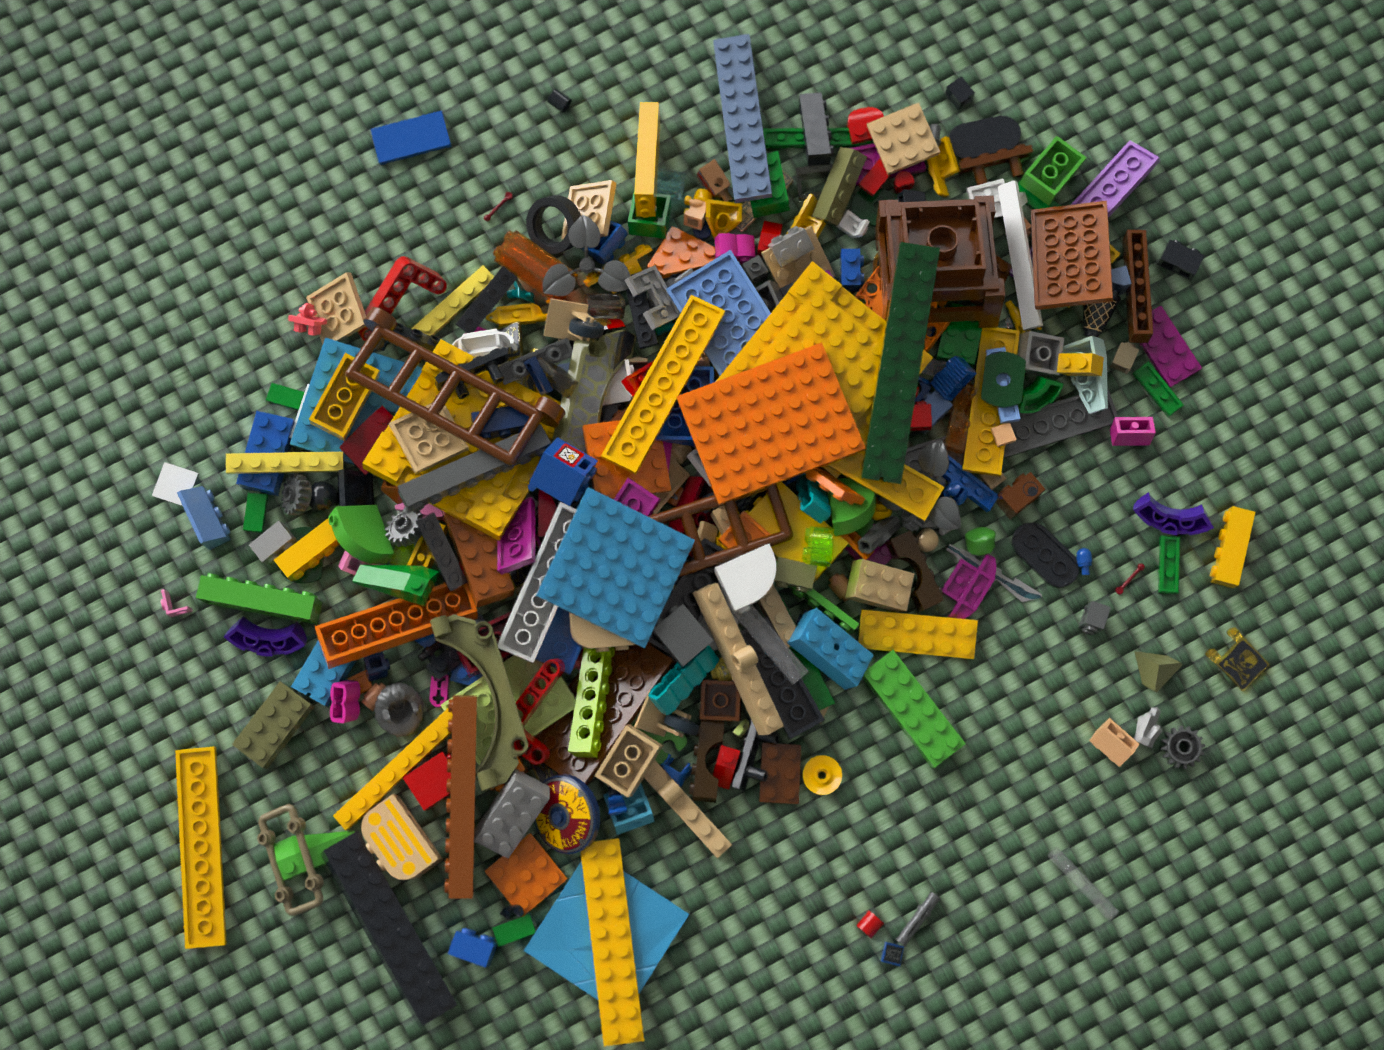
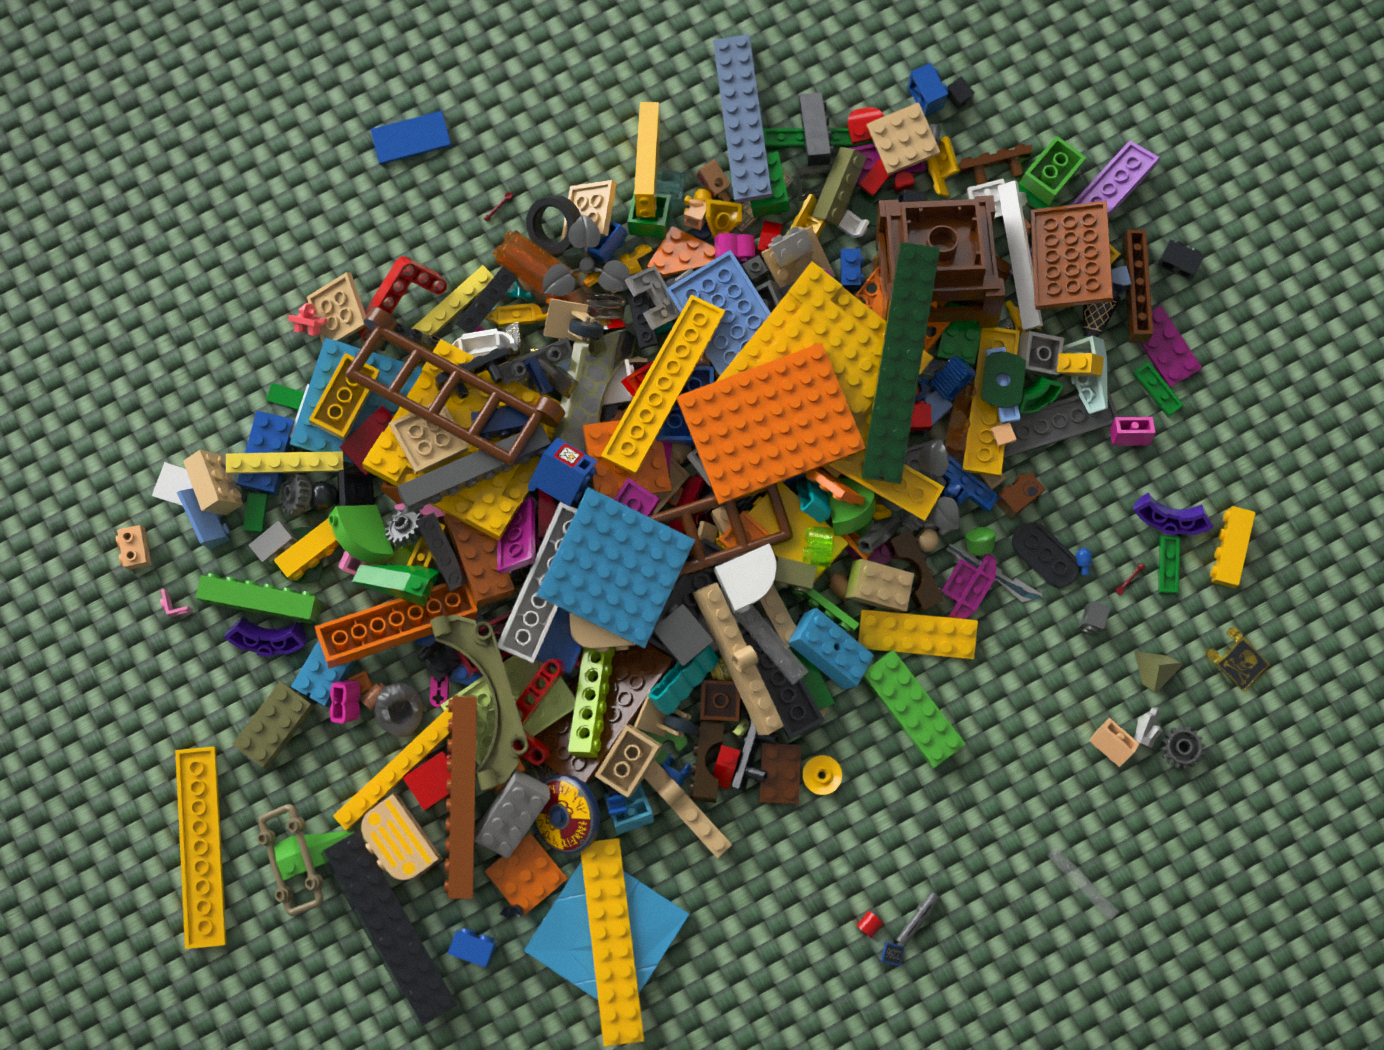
(133, 547): none -> light nougat brick
(211, 484): none -> tan brick
(376, 666): dark blue brick -> none
(514, 930): green tile -> none
(559, 100): black beam -> none
(928, 89): none -> blue brick
(984, 136): black tile -> none
(1124, 357): dark tan brick -> none

